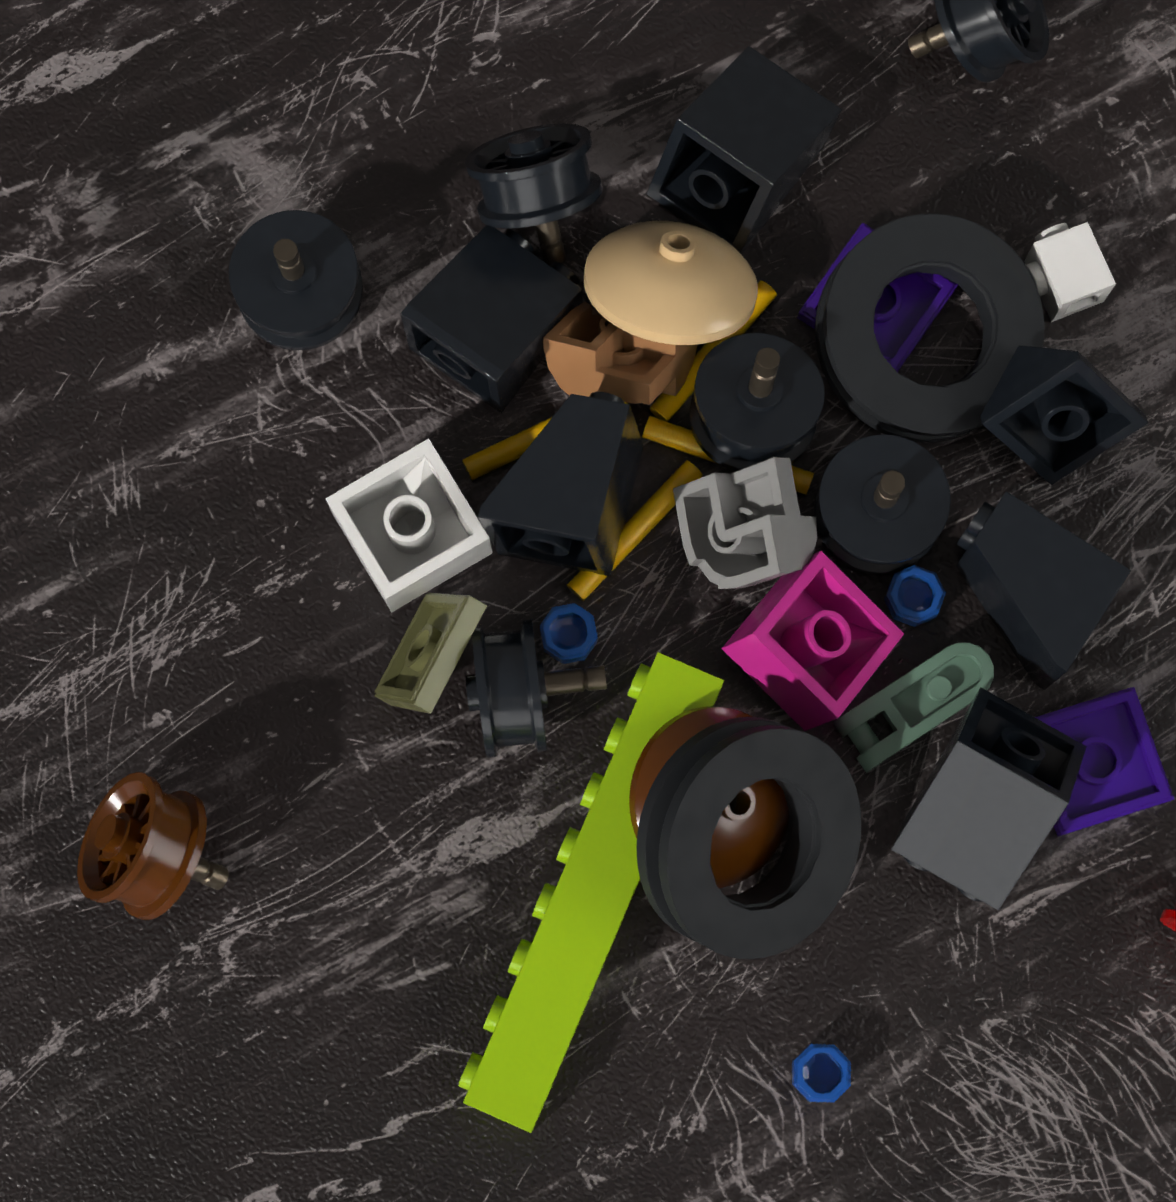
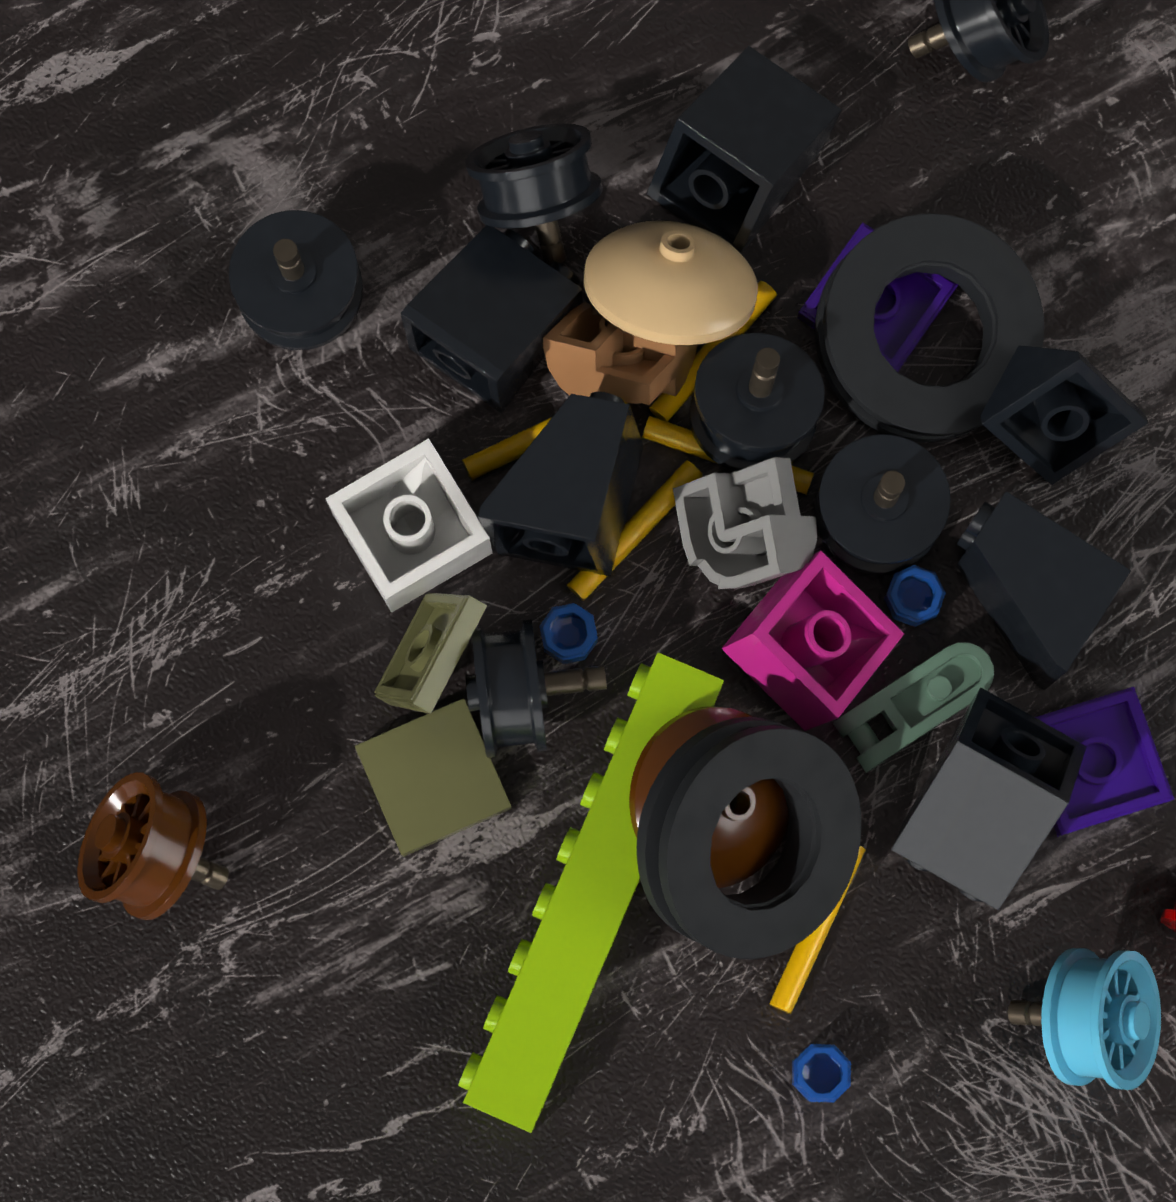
(433, 777): none -> olive tile
(804, 957): none -> yellow bar
(1068, 270): white brick -> none
(1097, 1018): none -> medium azure wheel

